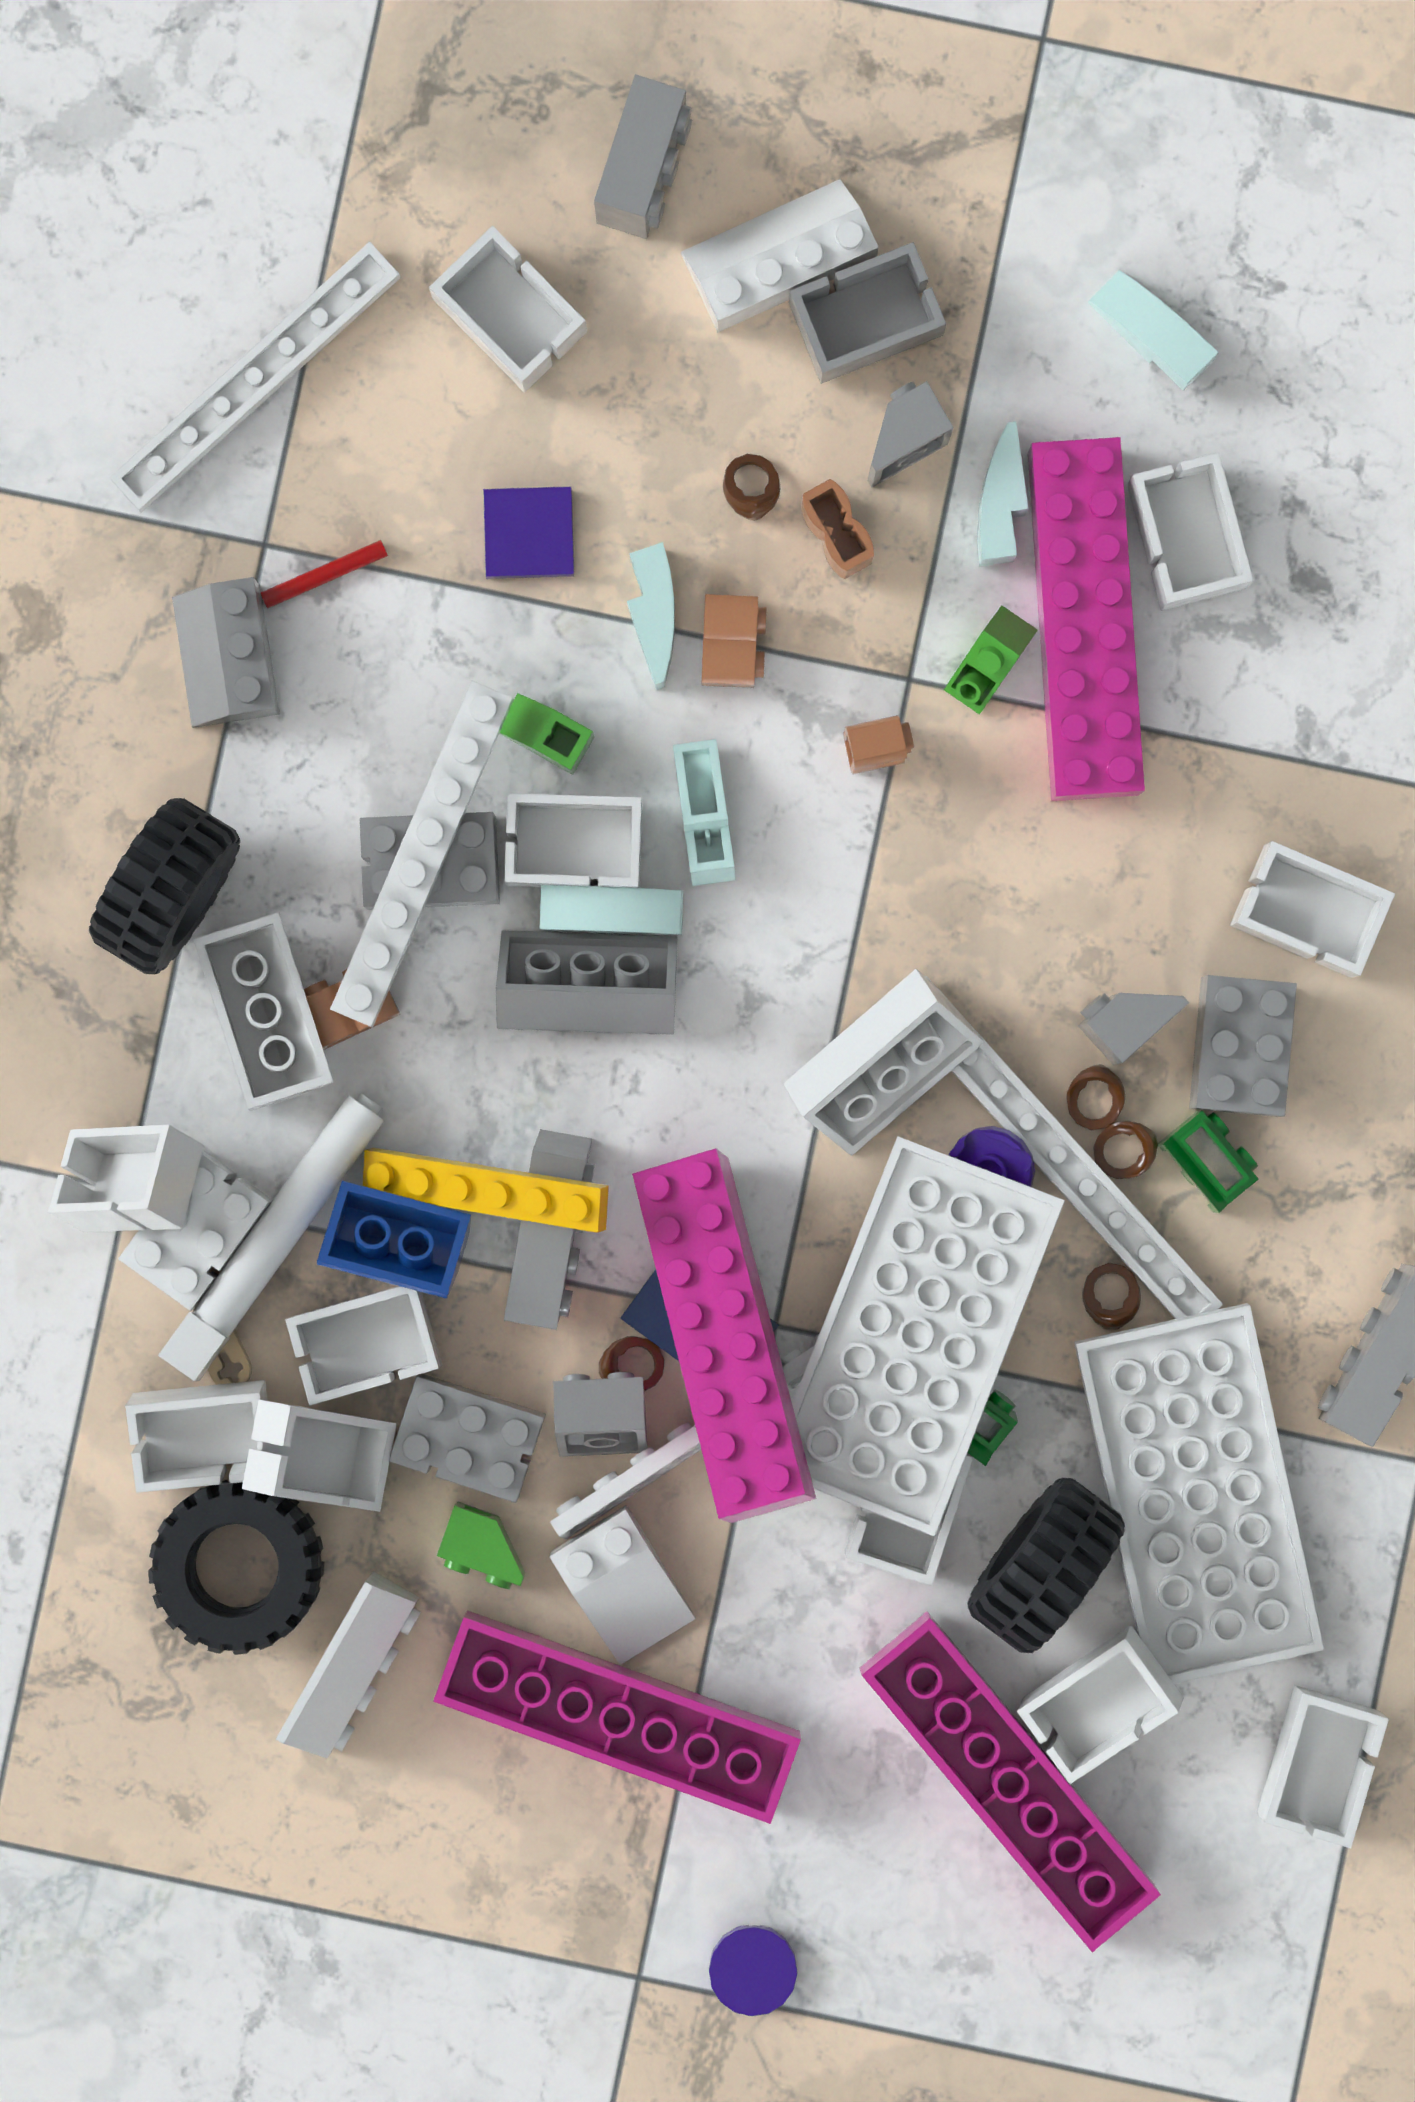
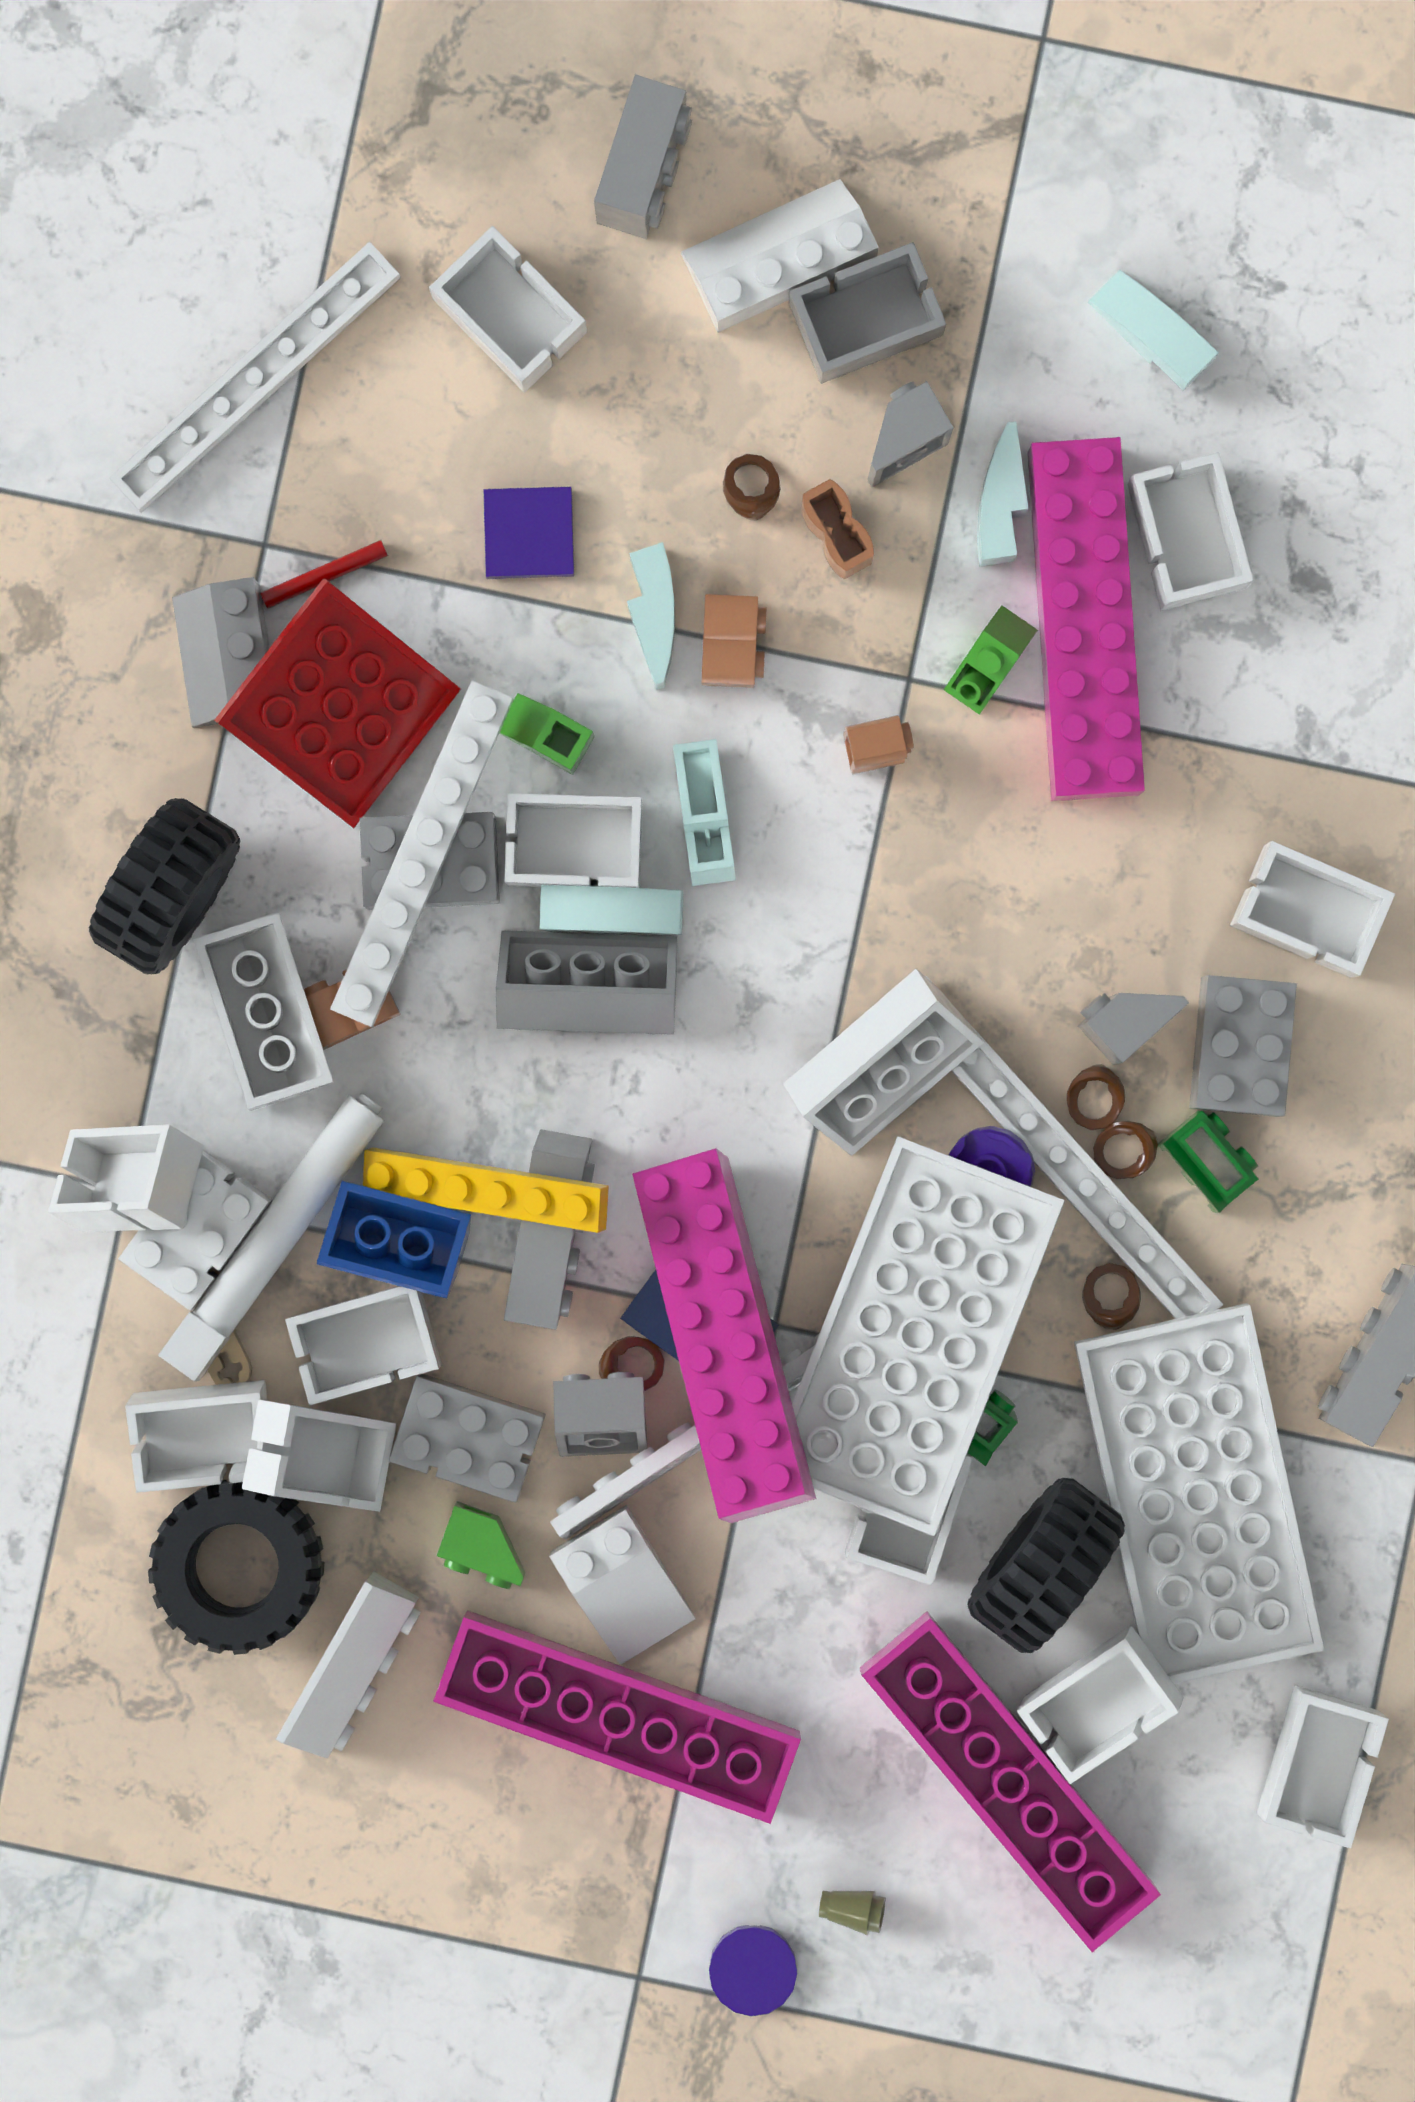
(338, 703): none -> red plate
(853, 1909): none -> olive cone

